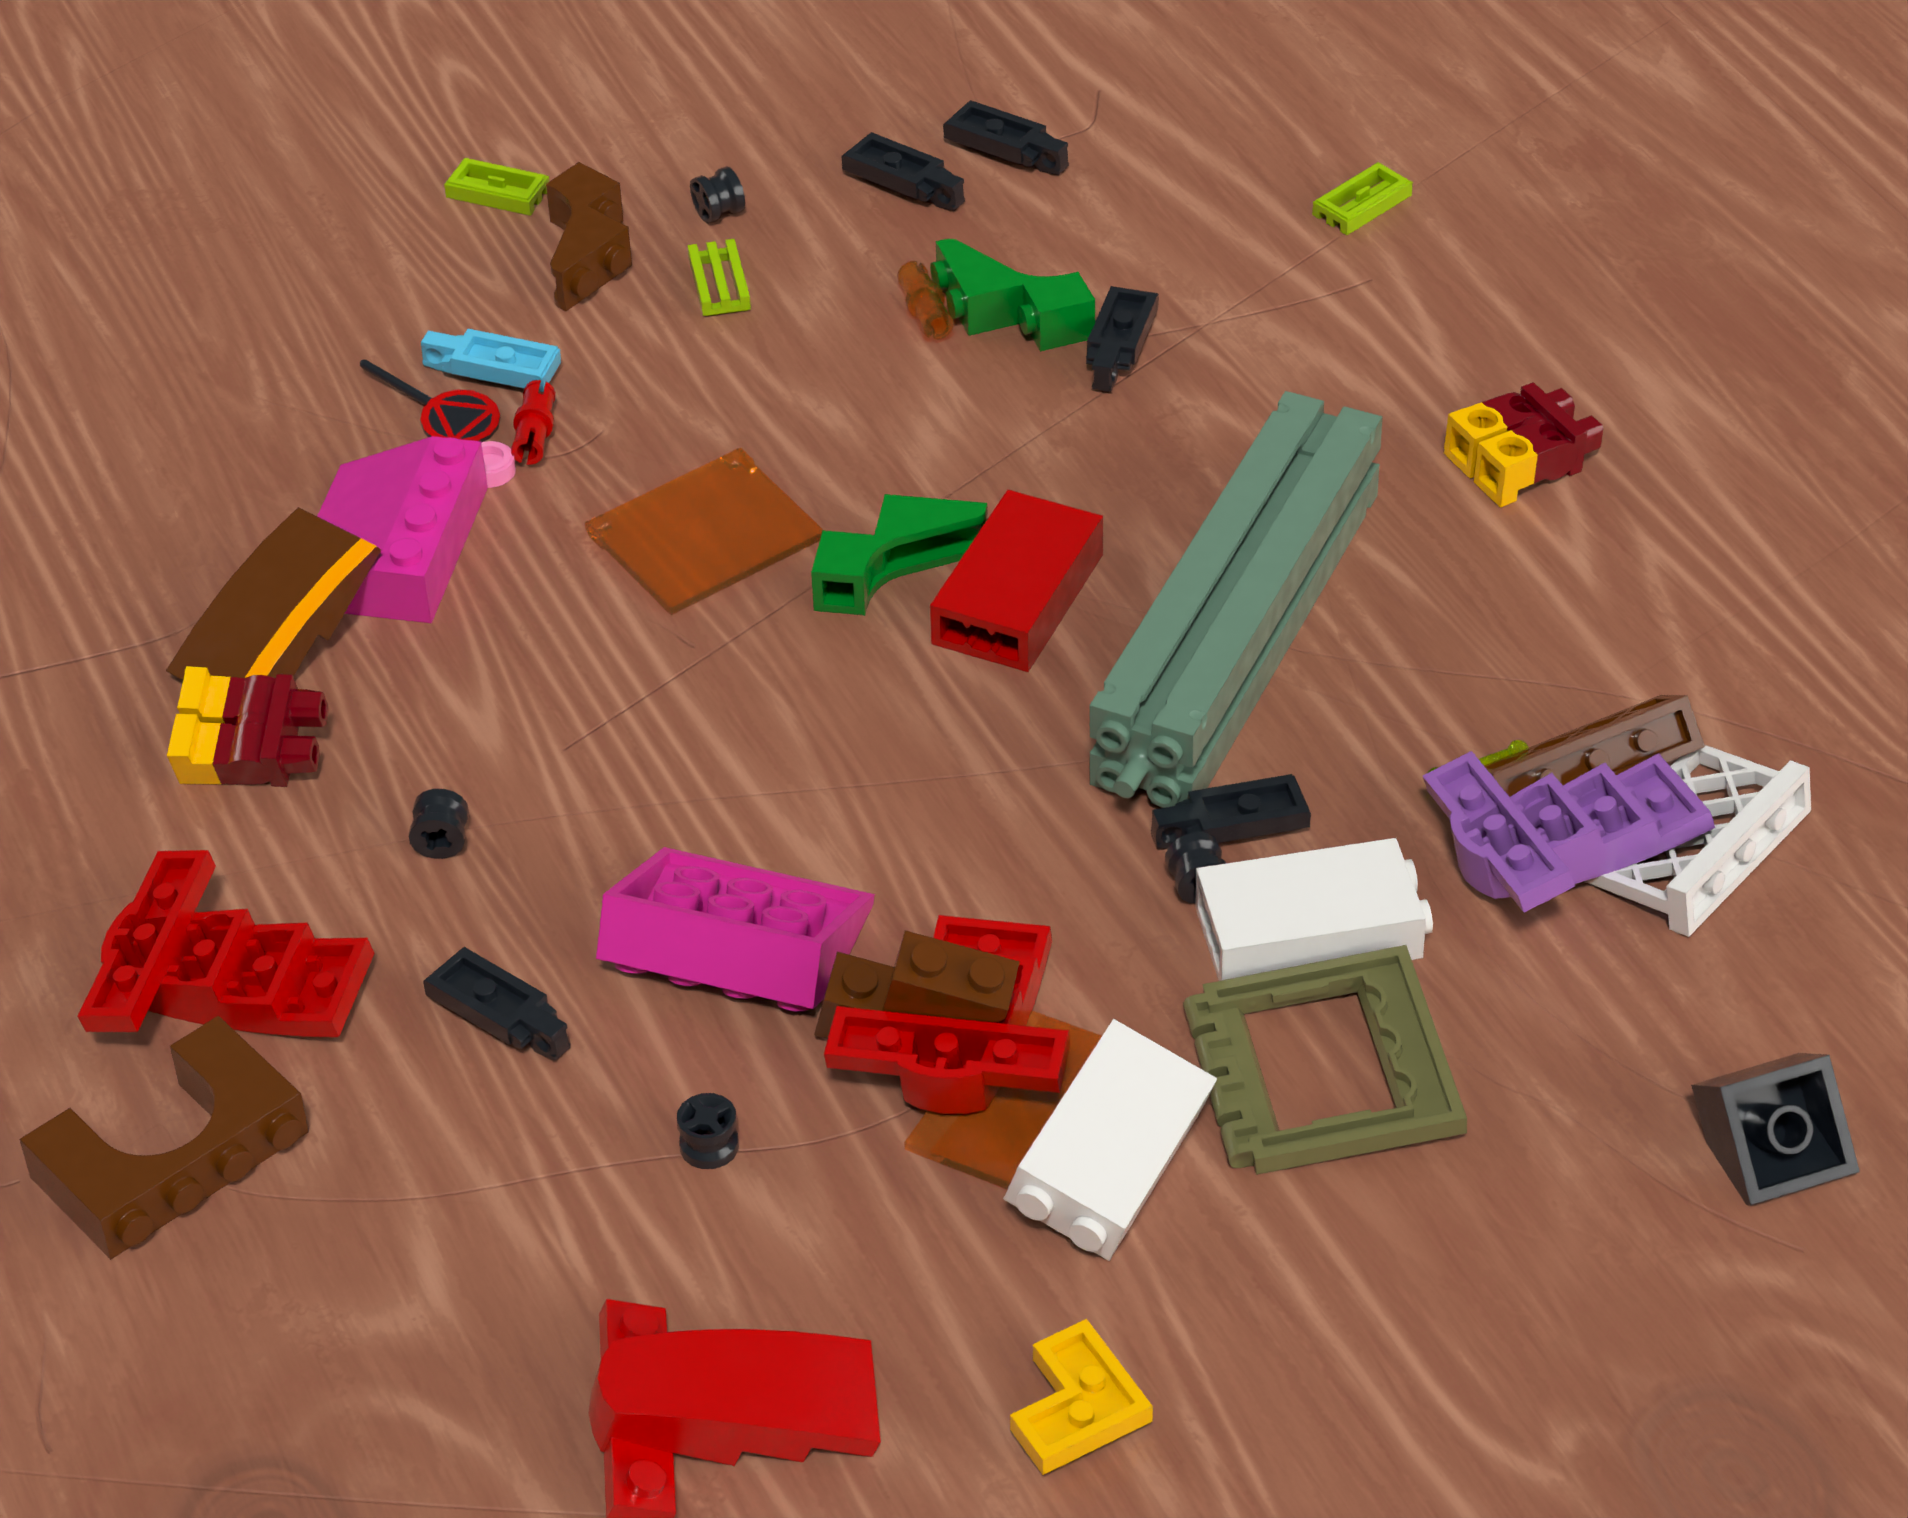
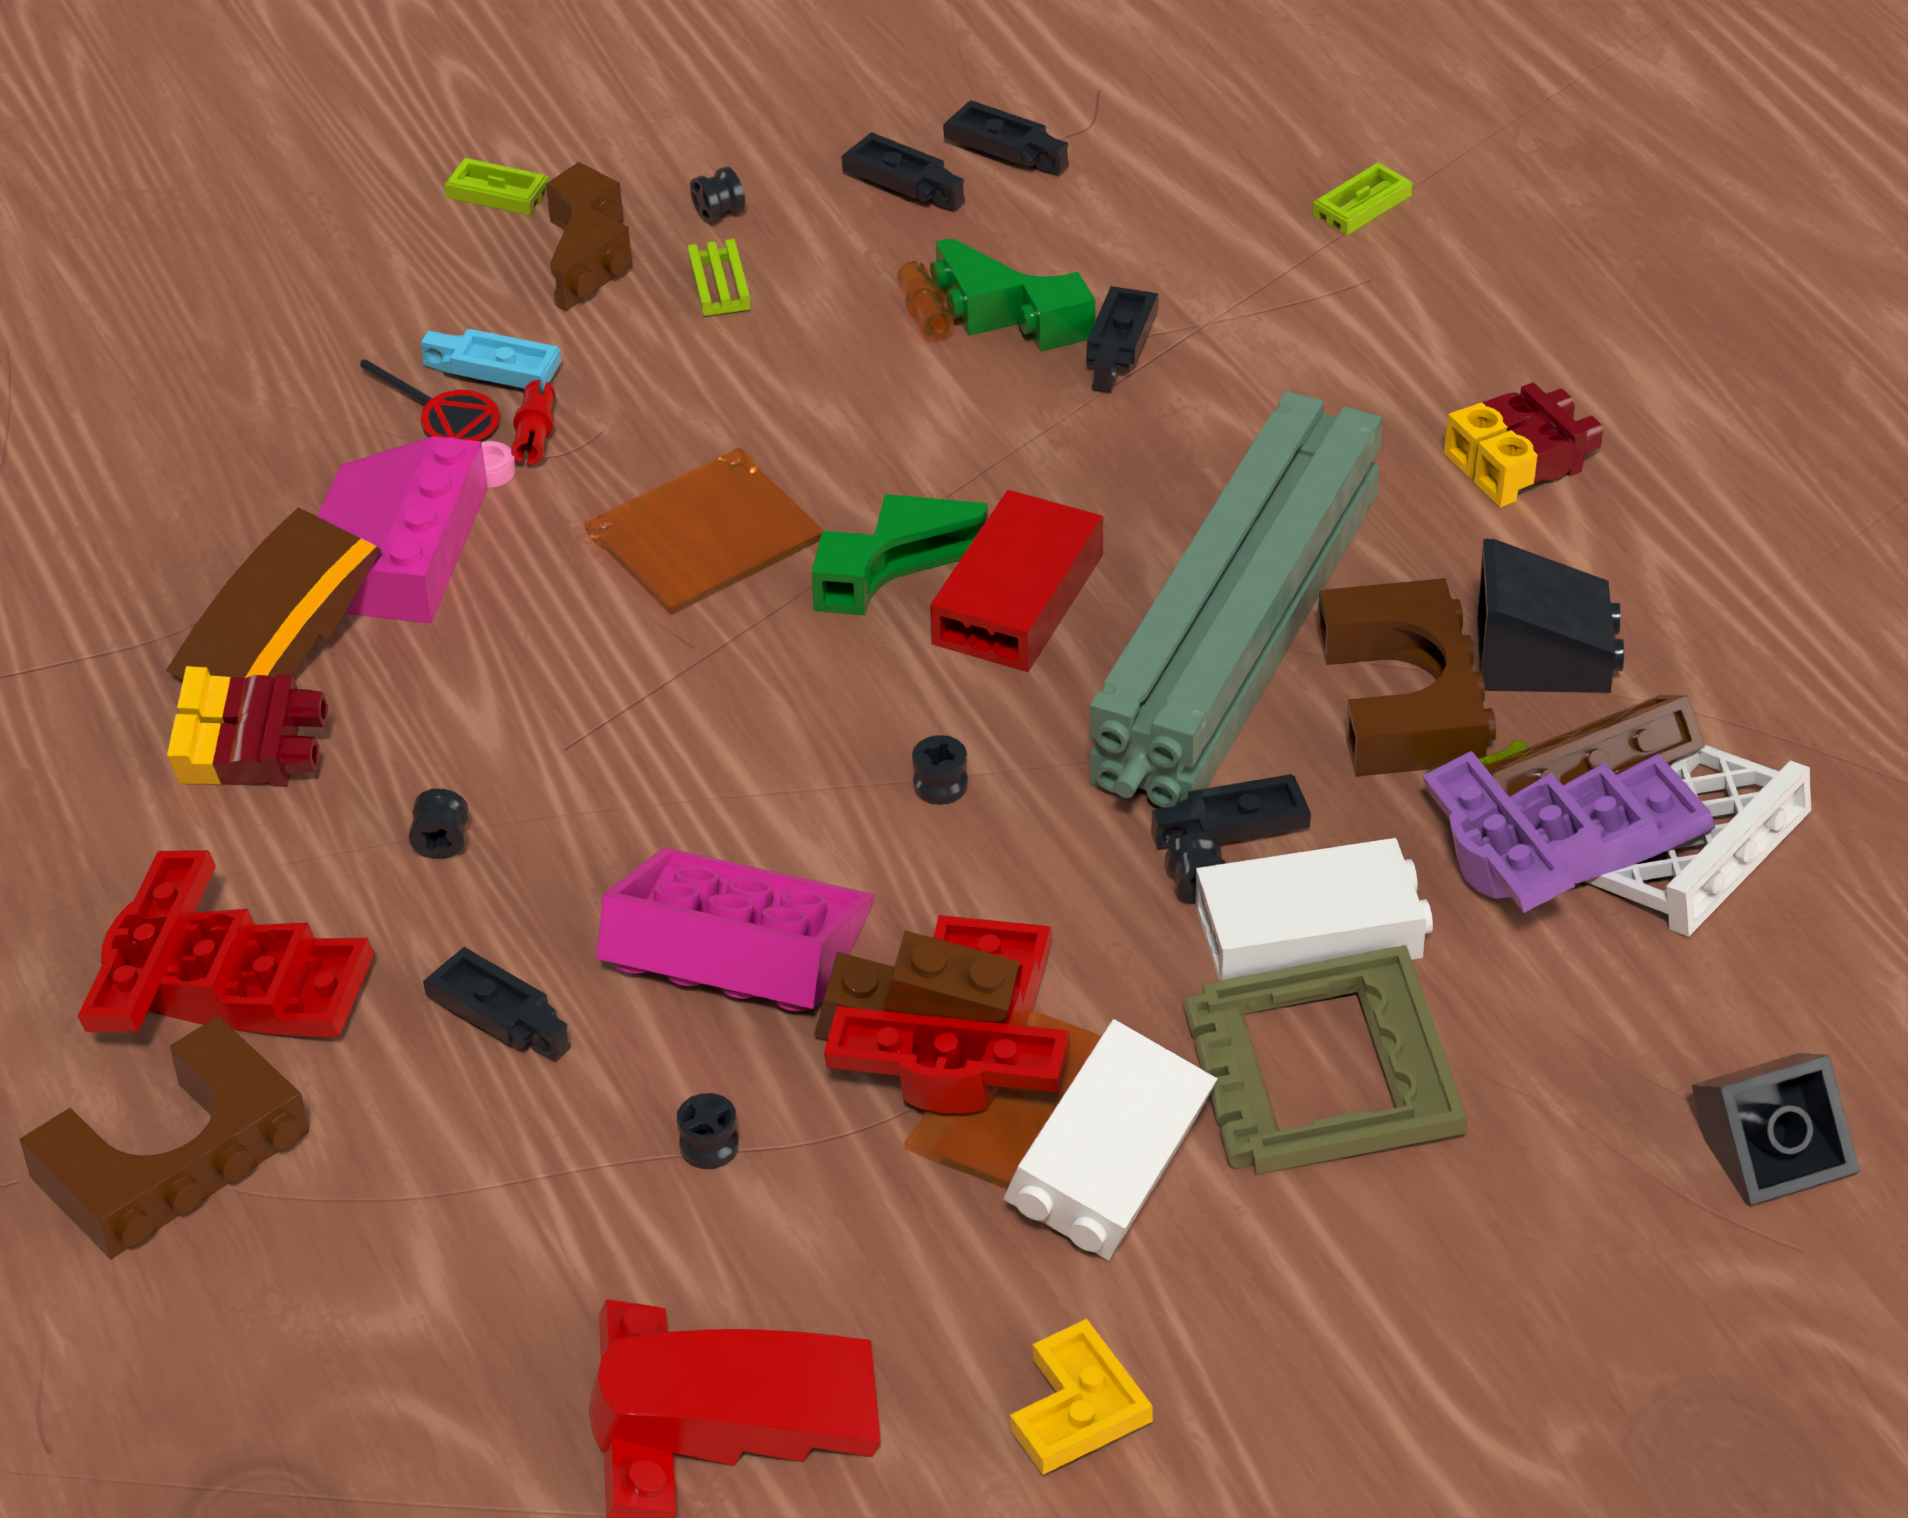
(940, 769): none -> black wheel
(1416, 626): none -> reddish brown arch
(1544, 624): none -> black slope

